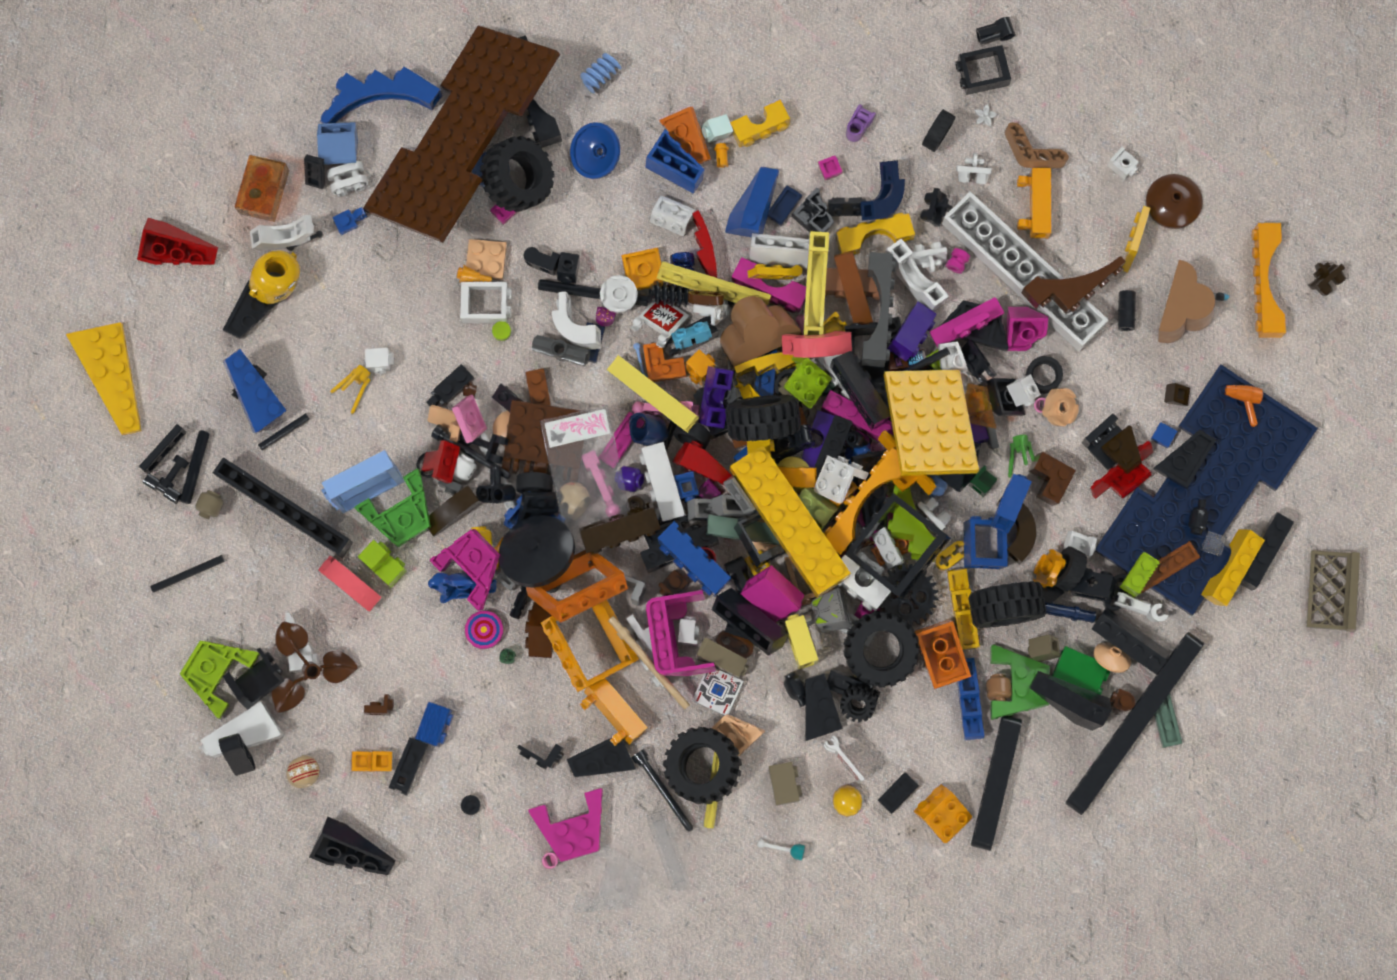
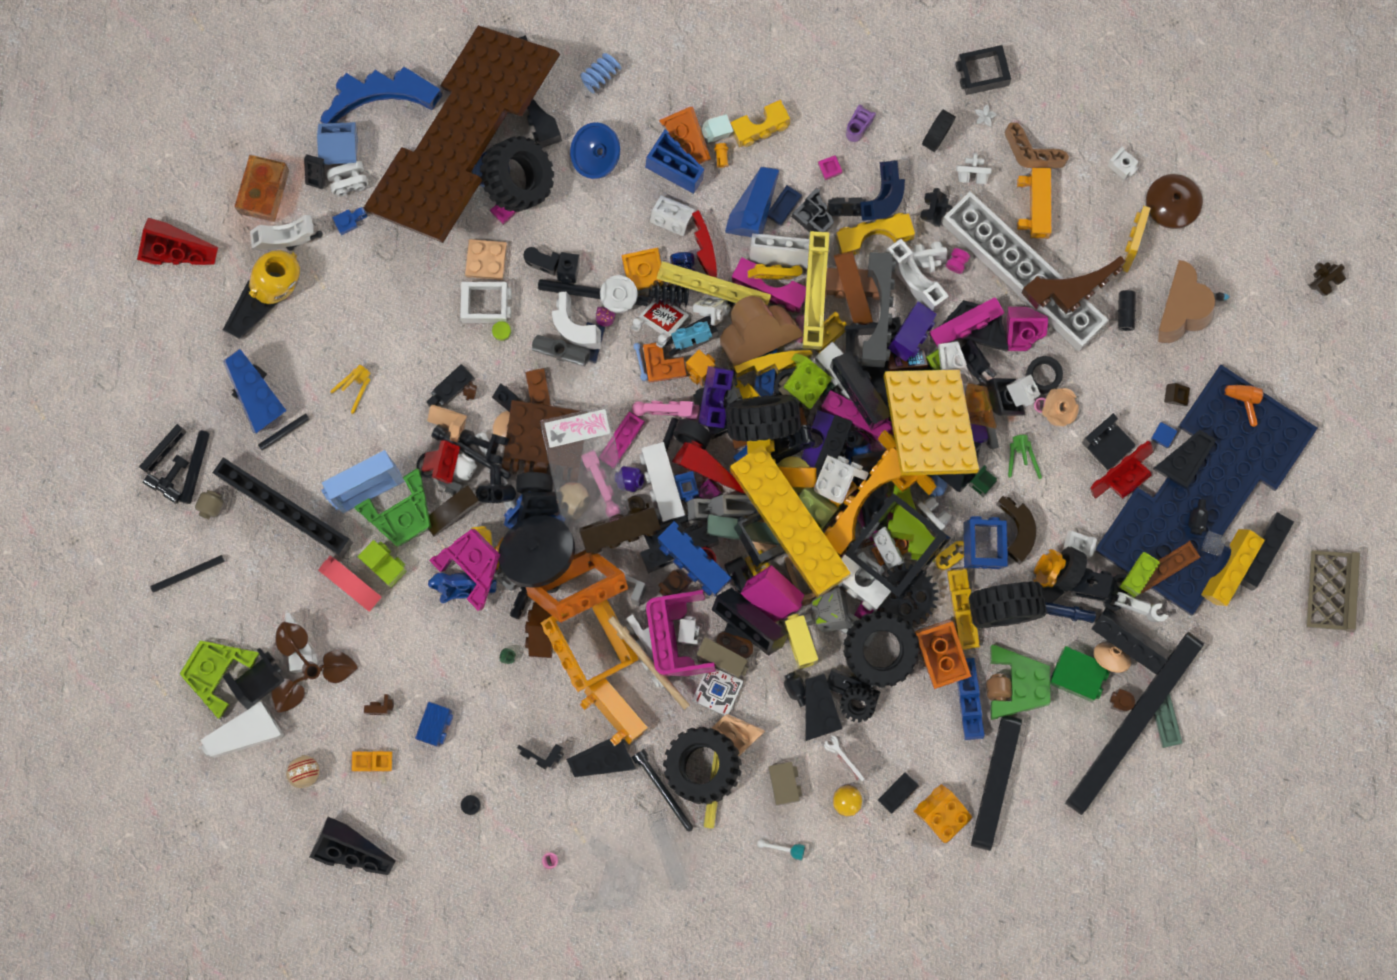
(107, 363): yellow wing -> none
(236, 754): black beam -> none
(378, 360): white brick -> none
(408, 765): black plate -> none
(467, 274): light orange cone -> none
(469, 418): bright pink plate -> none
(484, 629): tile -> none
(575, 835): dark pink wing -> none
(653, 393): light yellow tile -> none
(654, 431): dark blue piece -> none
(705, 297): reddish brown beam -> none
(739, 495): light grey slope -> none
(817, 345): coral arch -> none
(923, 363): black bar -> none
(1000, 29): black piece -> none
(1011, 503): blue window -> none
(1044, 648): dark tan brick -> none
(1055, 477): reddish brown brick -> none
(1074, 702): black wedge -> none
(1123, 450): dark brown wing -> none
(1270, 317): light orange arch -> none

